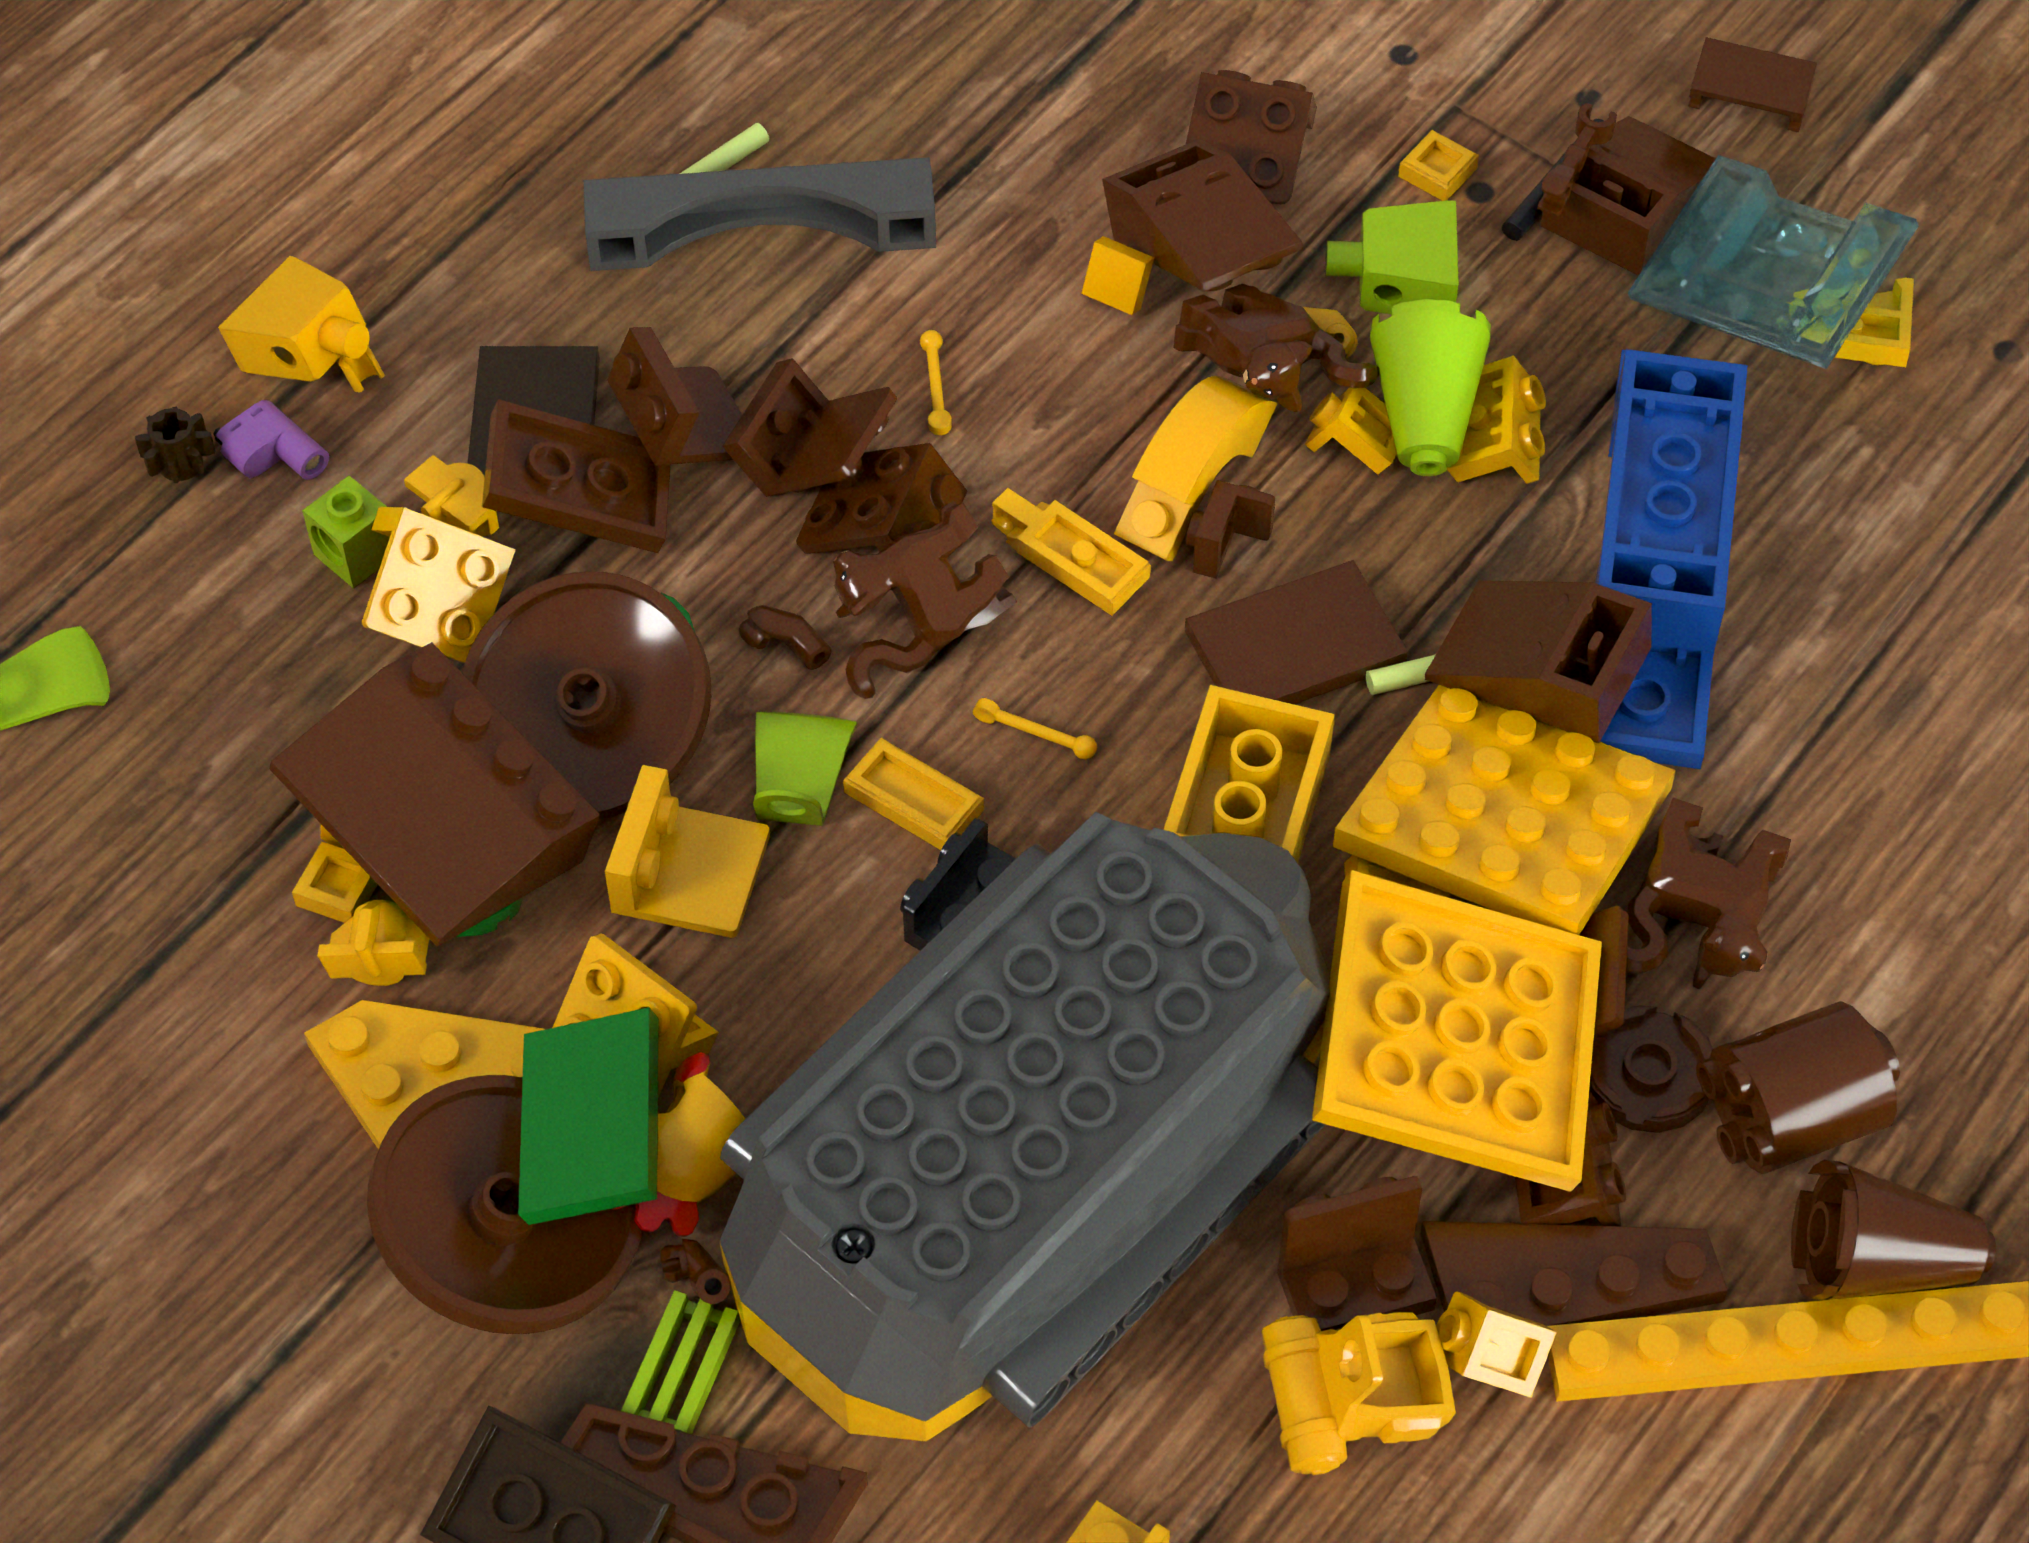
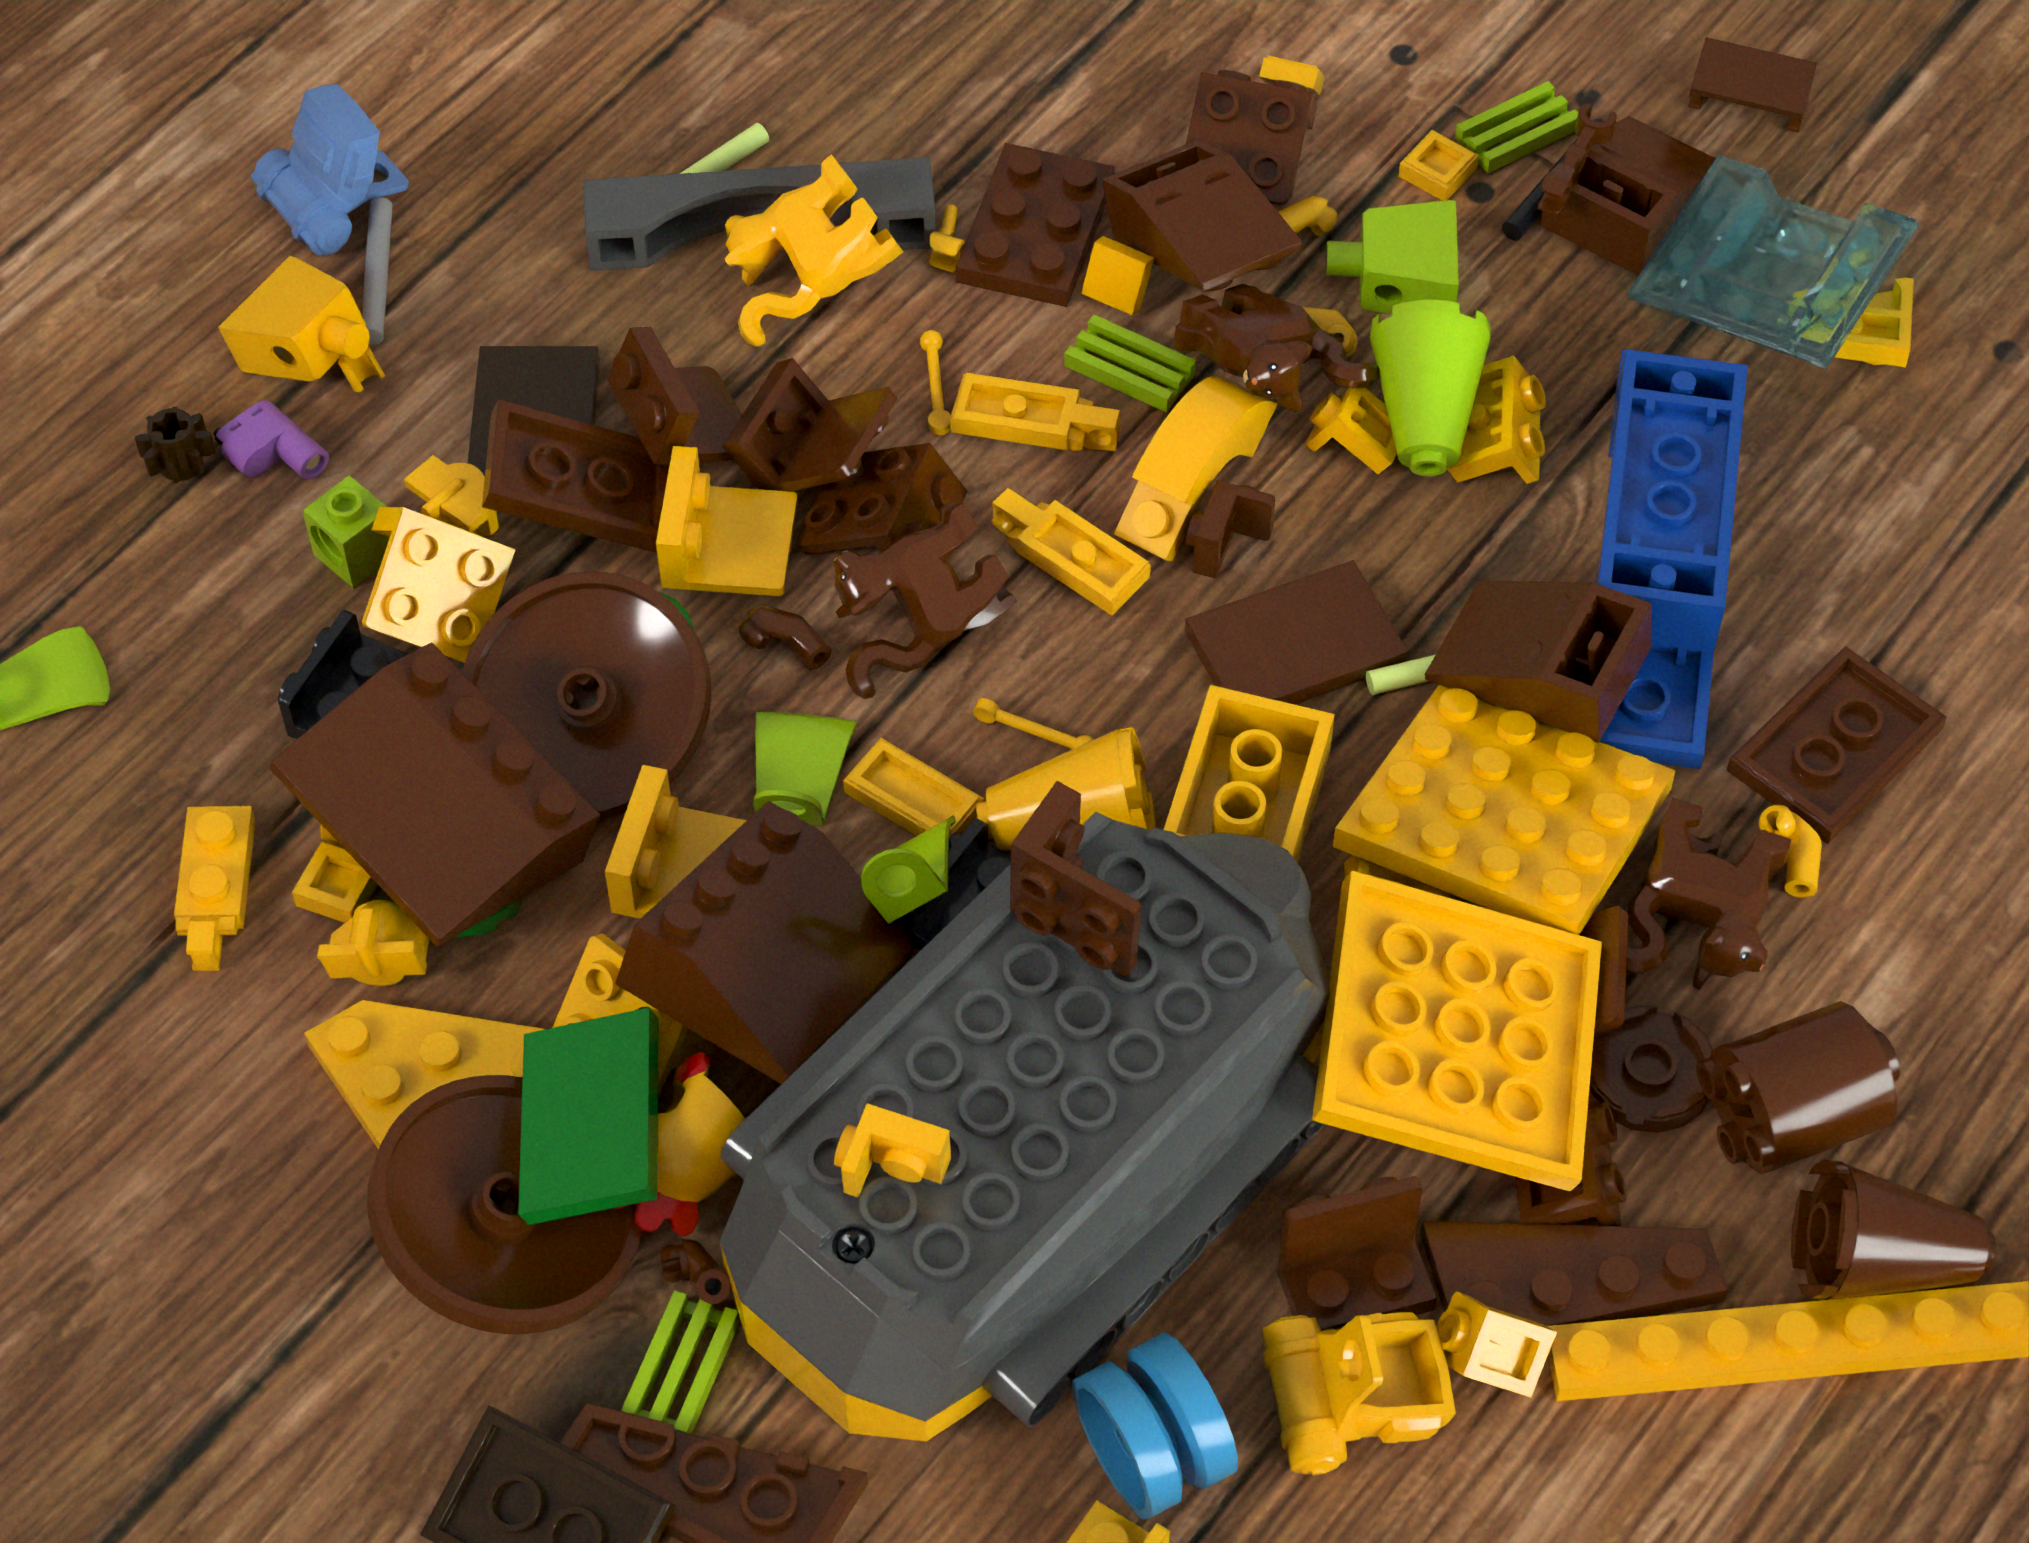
(213, 879): none -> yellow hinge
(326, 170): none -> medium blue piece
(335, 669): none -> black bracket
(377, 268): none -> light grey bar
(722, 534): none -> yellow bracket
(765, 945): none -> reddish brown slope
(822, 254): none -> yellow animal
(895, 1141): none -> yellow bracket
(910, 873): none -> lime piece
(945, 246): none -> yellow hand
(1032, 414): none -> yellow hinge
(1034, 225): none -> reddish brown plate
(1062, 899): none -> reddish brown bracket
(1102, 771): none -> yellow cone
(1135, 357): none -> lime tile
(1155, 1425): none -> dark azure wheel
(1287, 70): none -> yellow tile
(1311, 213): none -> yellow arm
(1511, 122): none -> lime tile
(1804, 849): none -> yellow arm
(1836, 743): none -> reddish brown tile

